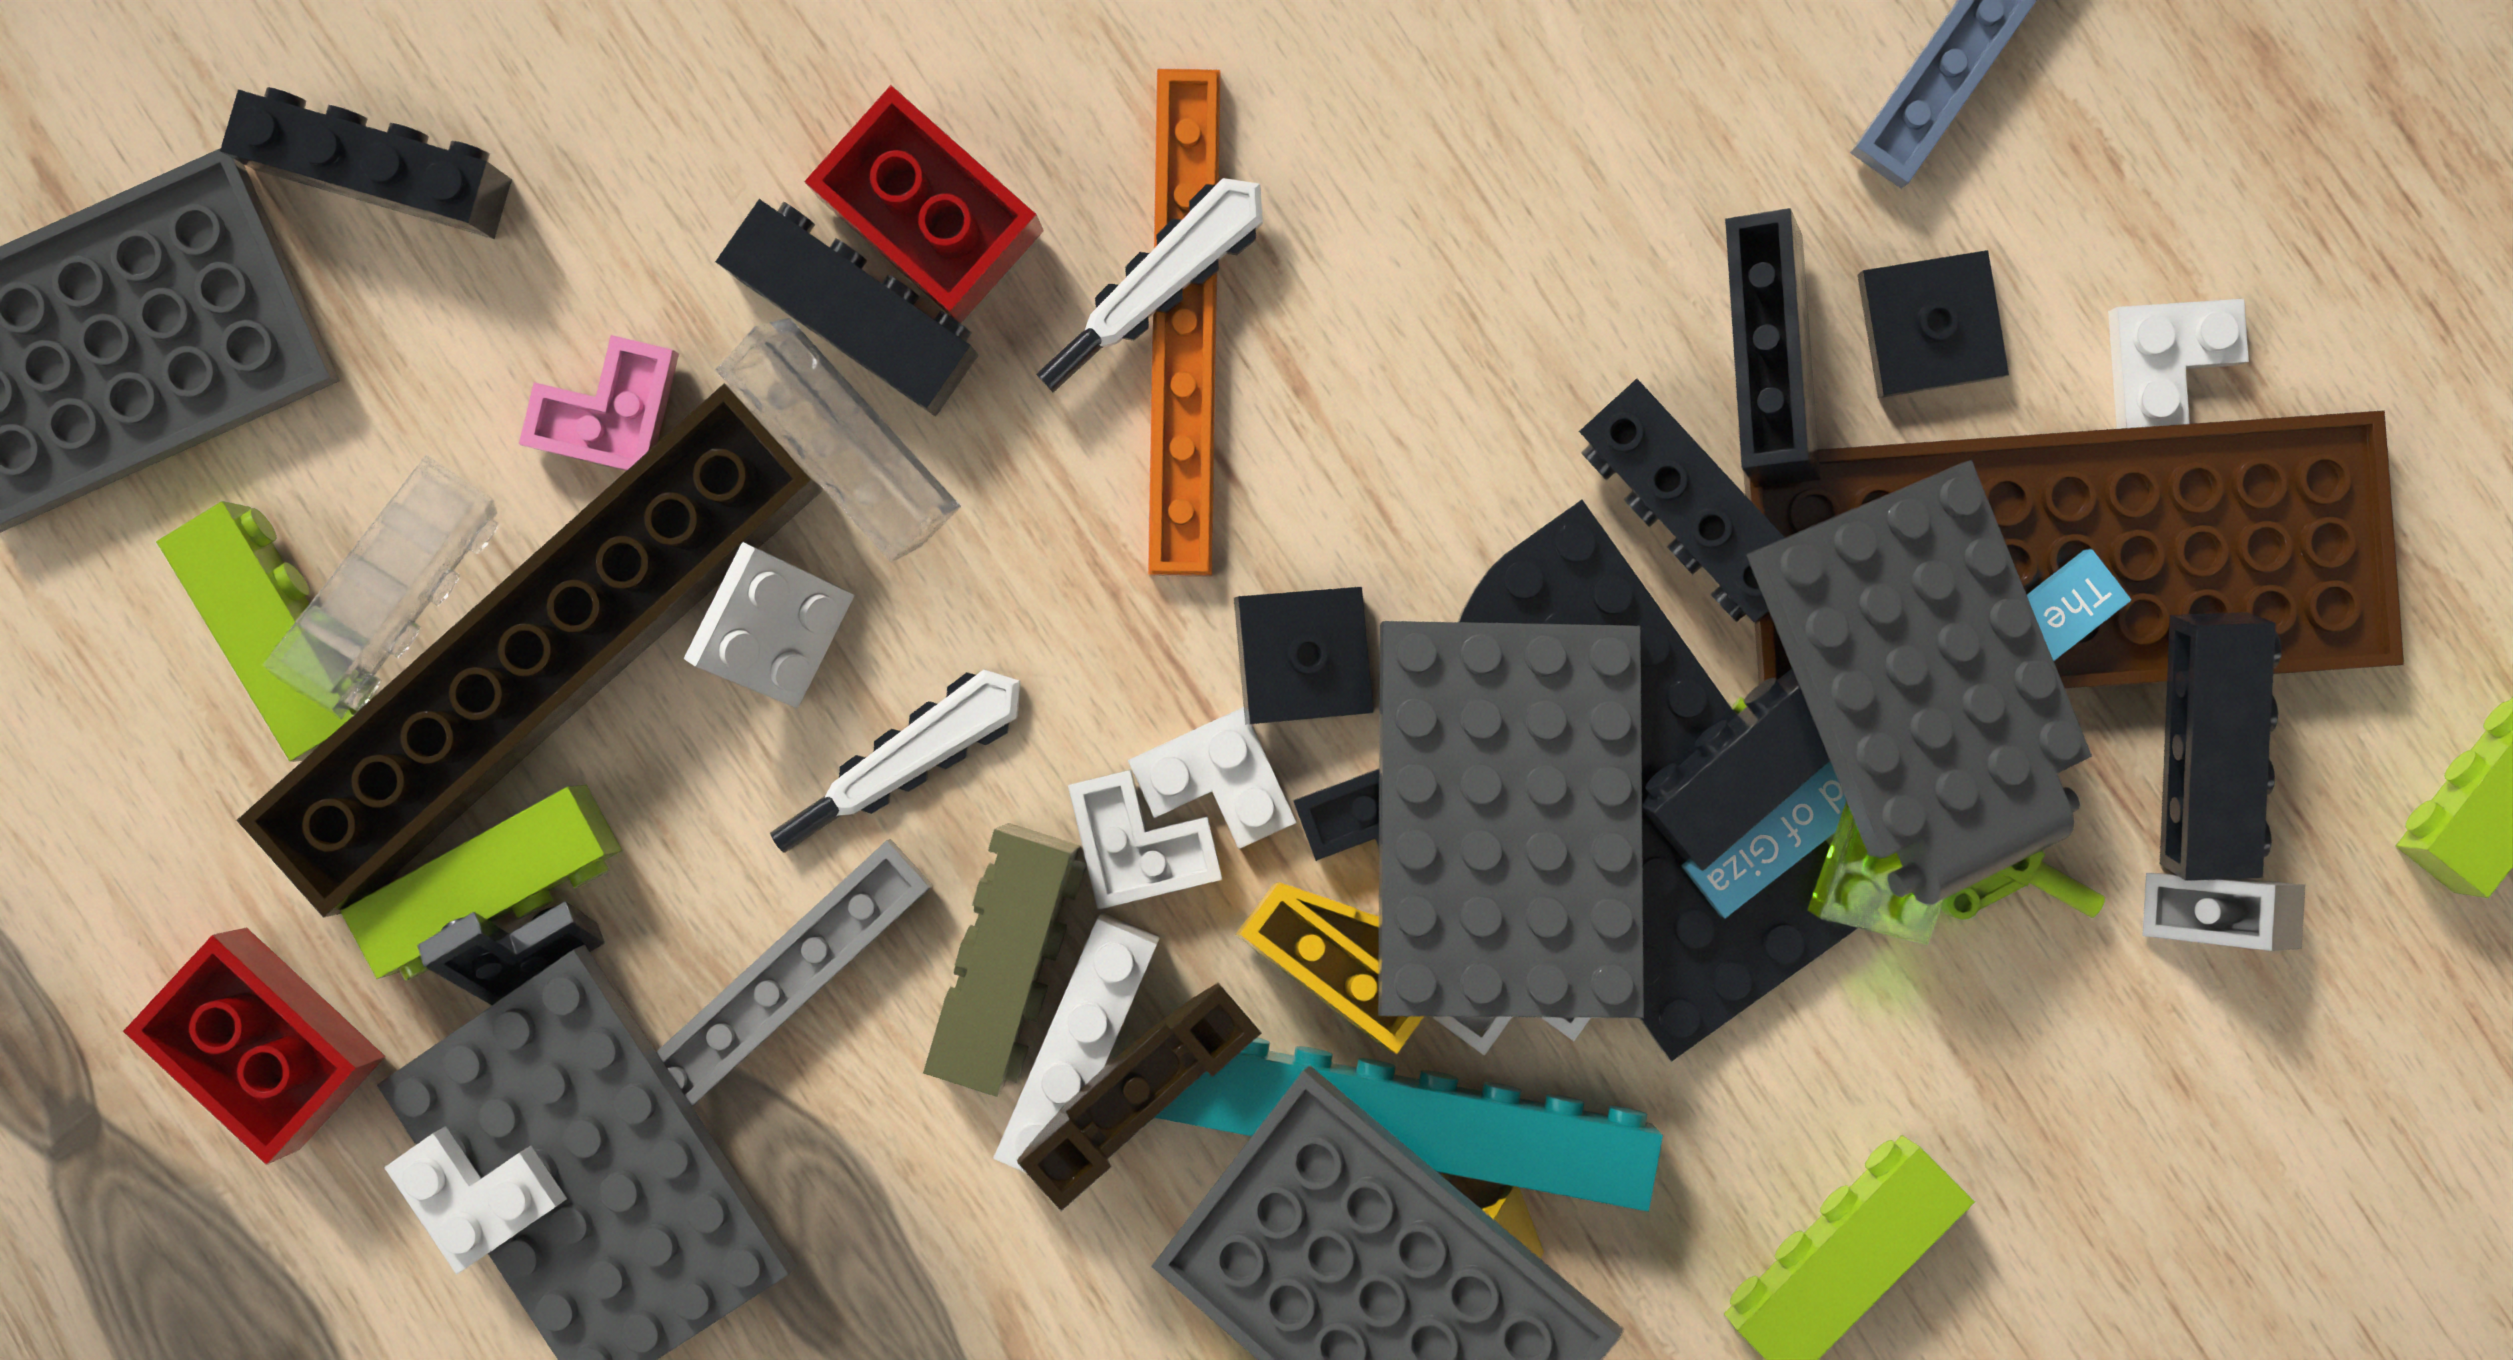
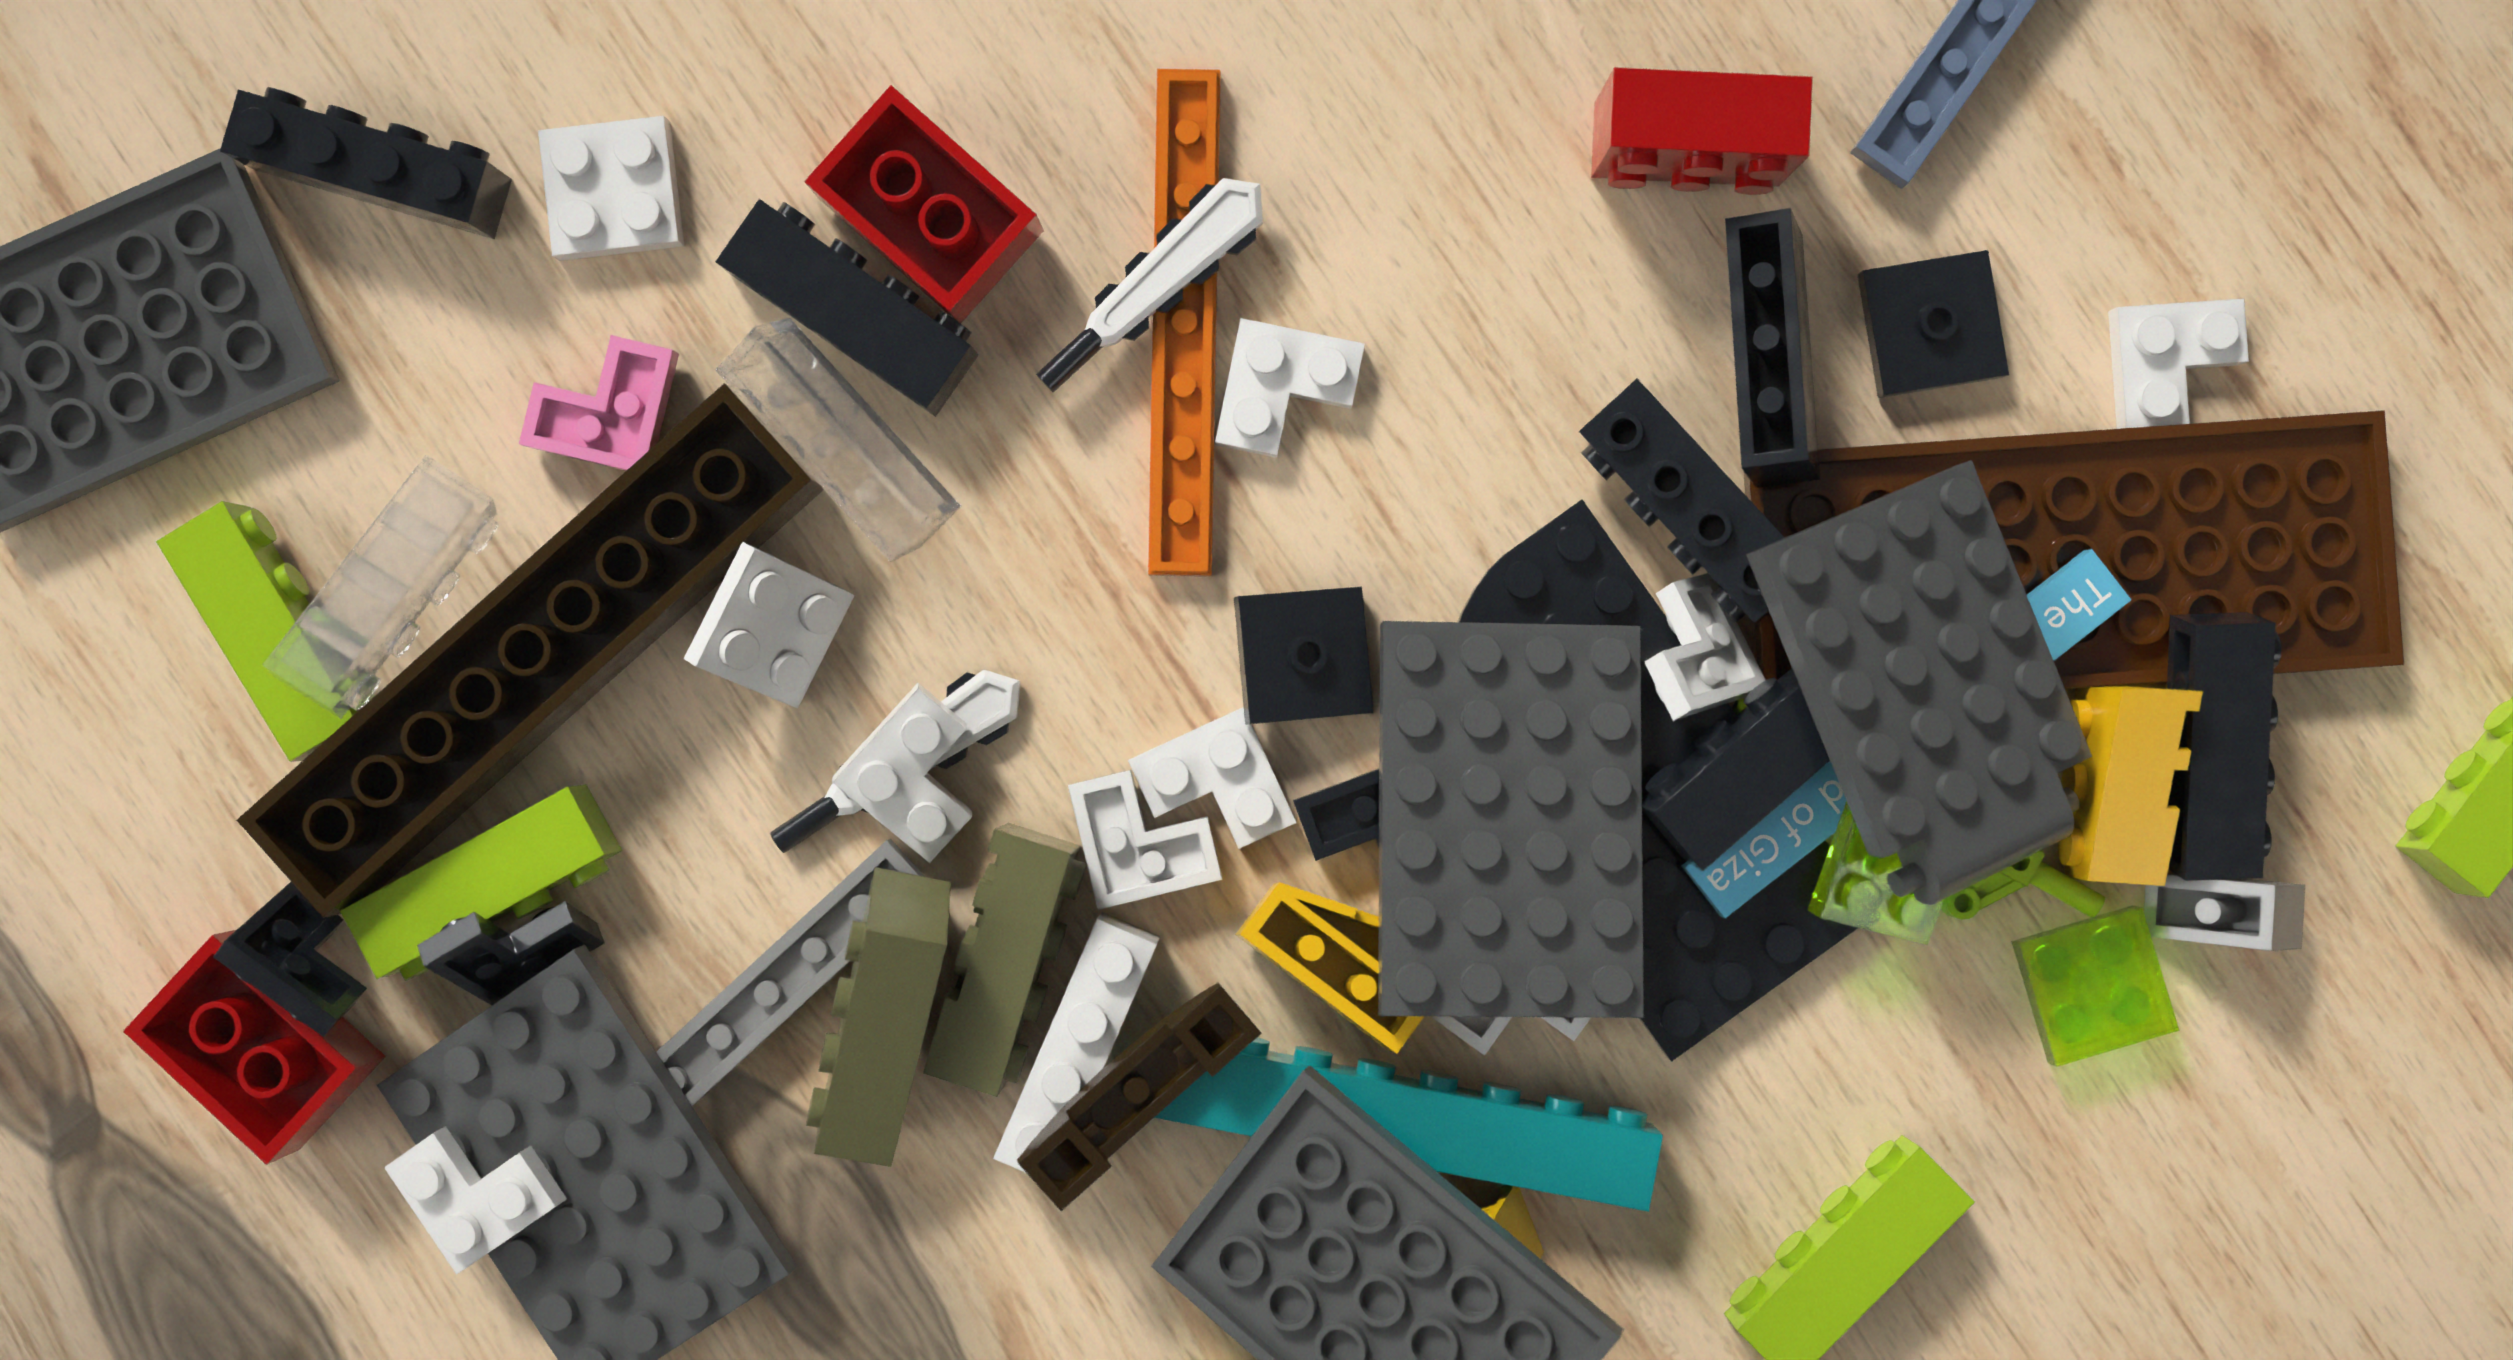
(281, 960): none -> black plate
(611, 188): none -> white plate
(882, 1017): none -> olive wedge
(892, 778): none -> white plate
(1280, 364): none -> white plate
(1700, 129): none -> red brick
(1713, 657): none -> white plate
(2095, 985): none -> clear neon green plate
(2124, 789): none -> yellow wedge

